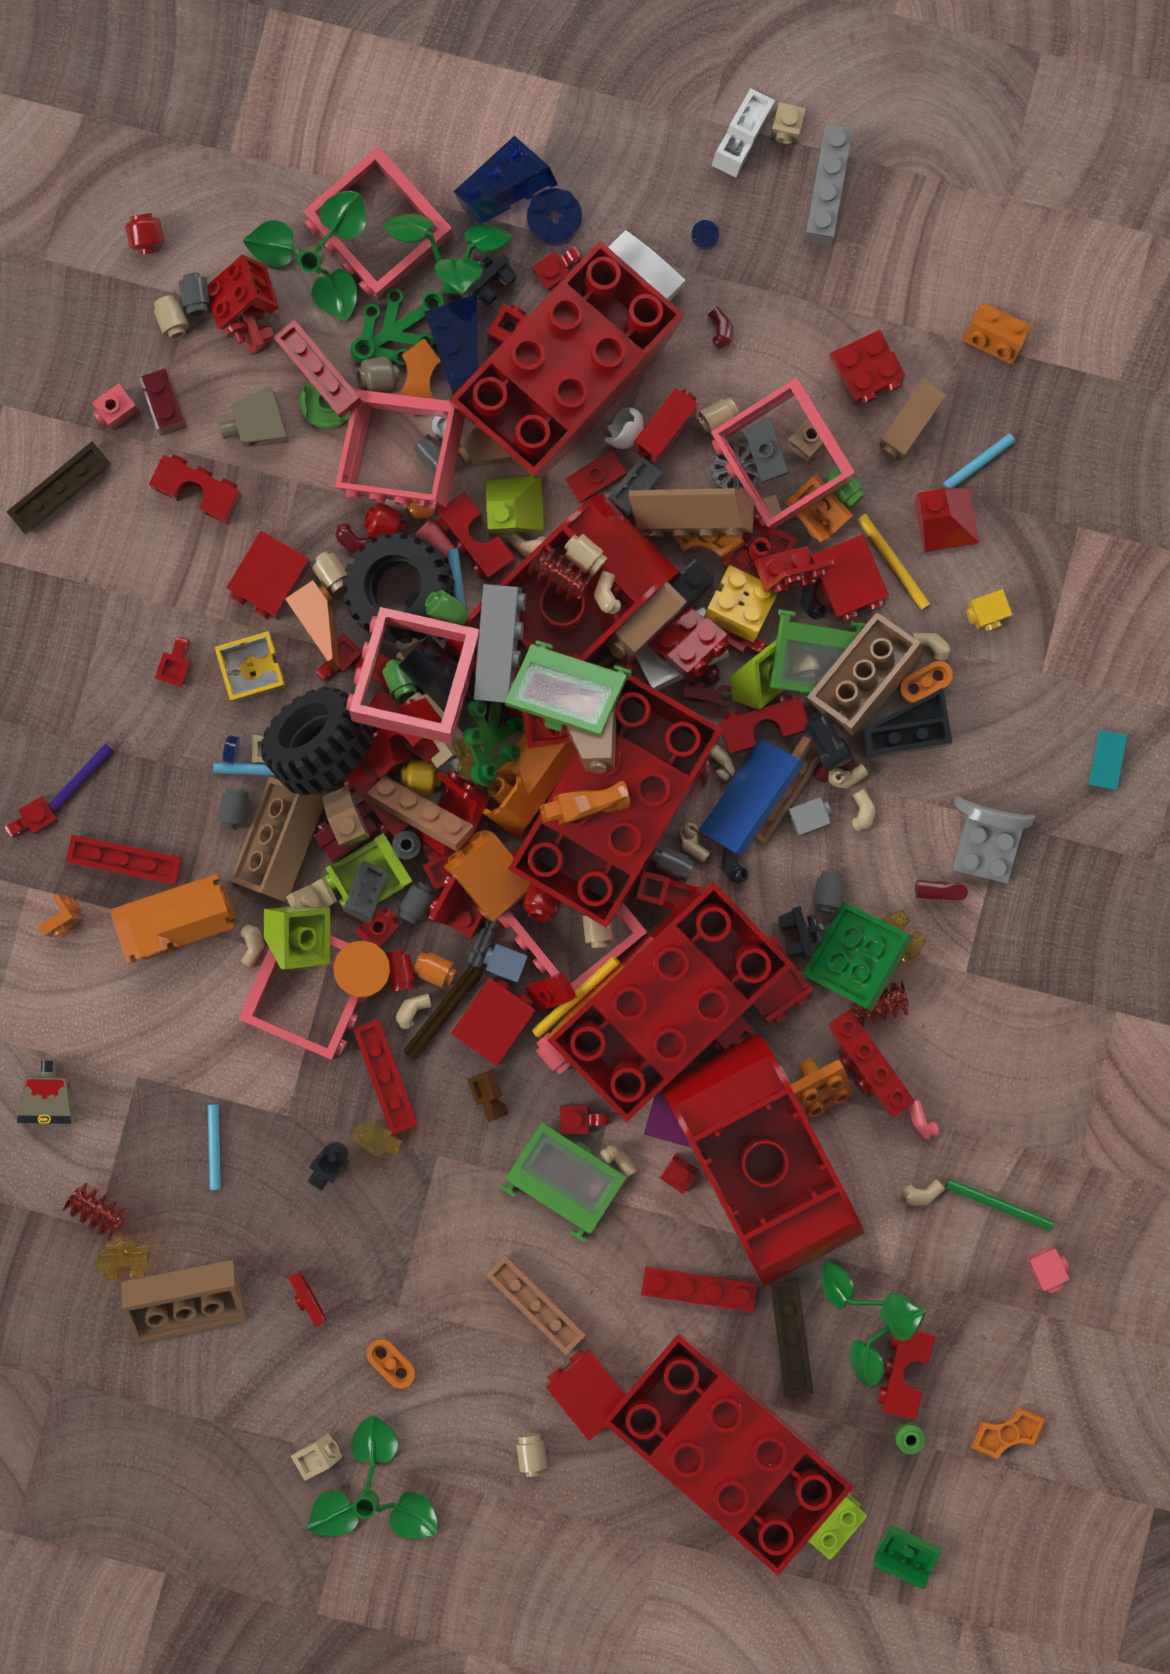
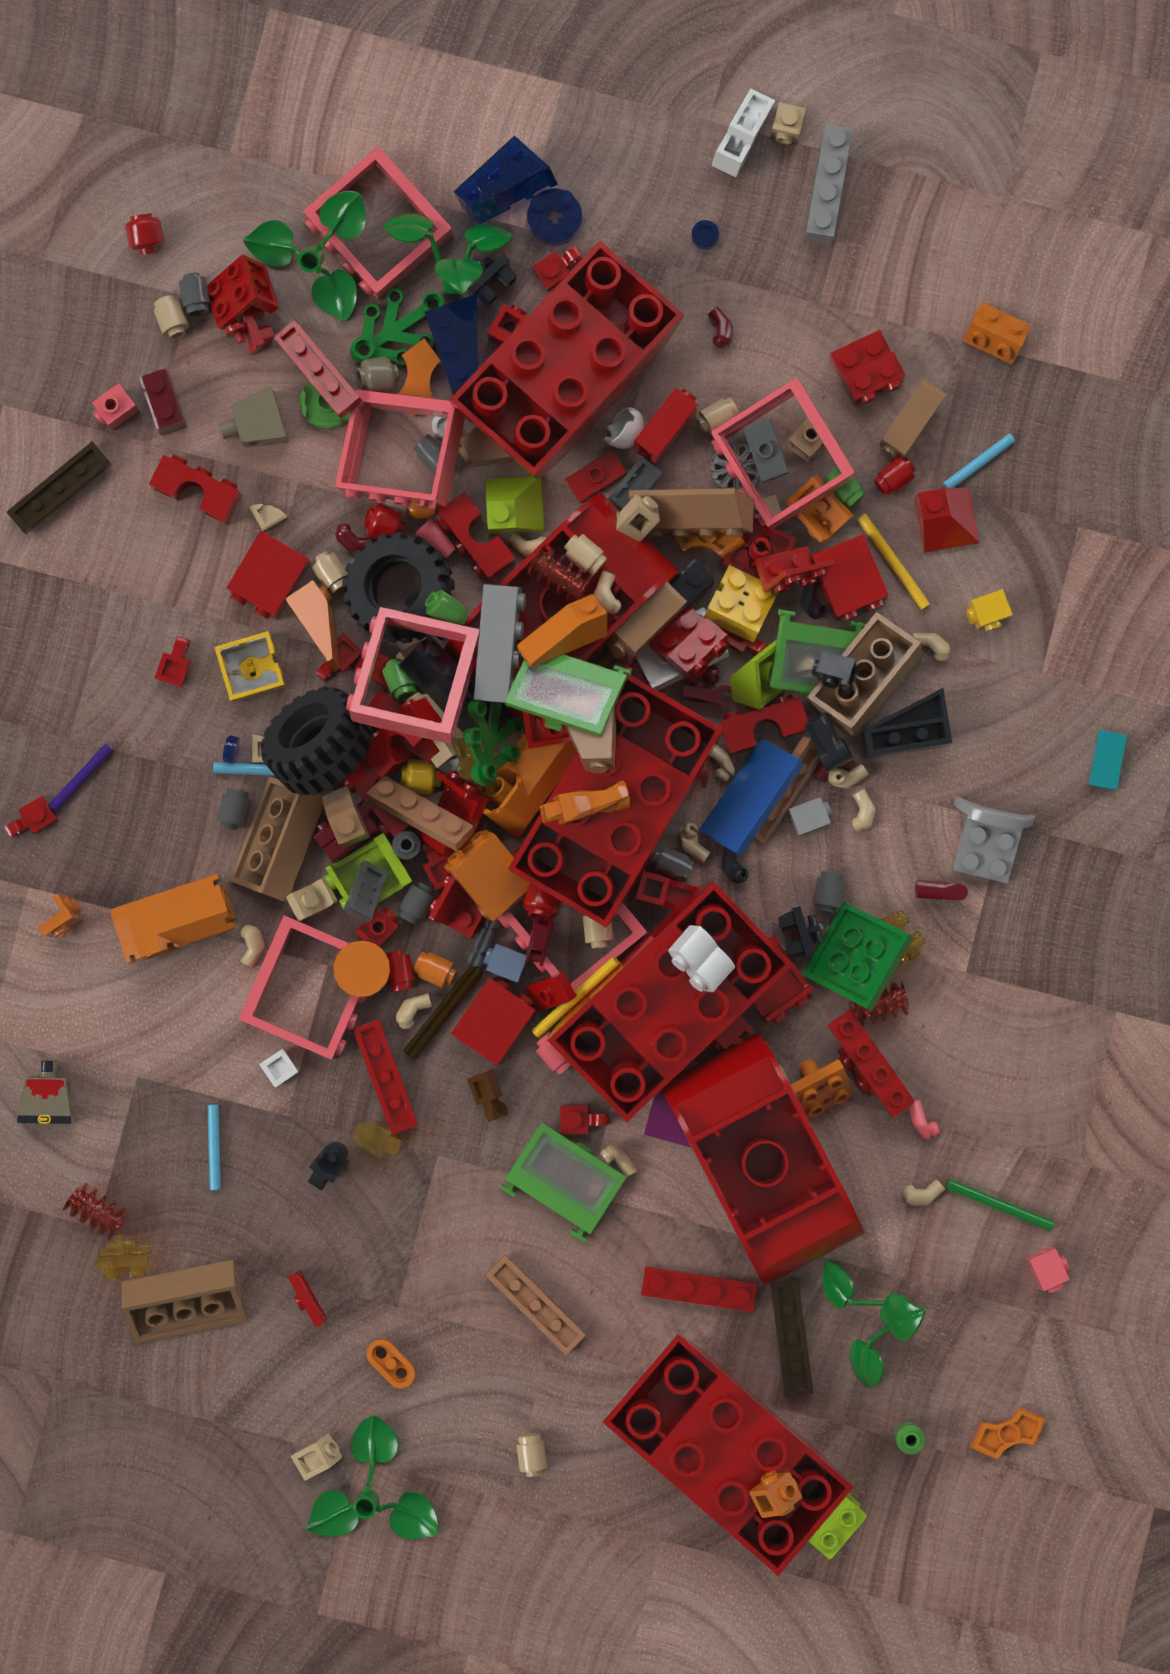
(124, 859): red plate -> none
(267, 516): none -> tan tile
(279, 1067): none -> white plate
(298, 935): lime slope -> none
(454, 562): medium azure bar -> none
(539, 939): none -> dark red bar
(565, 631): none -> orange slope
(585, 1391): red brick -> none
(638, 517): none -> tan brick
(648, 265): white slope -> none
(678, 1174): red brick -> none
(701, 959): none -> white brick
(775, 1494): none -> orange brick
(835, 671): none -> black brick
(894, 476): none -> red brick
(897, 1396): red arch -> none
(906, 1556): green bracket -> none
(925, 682): orange plate -> none

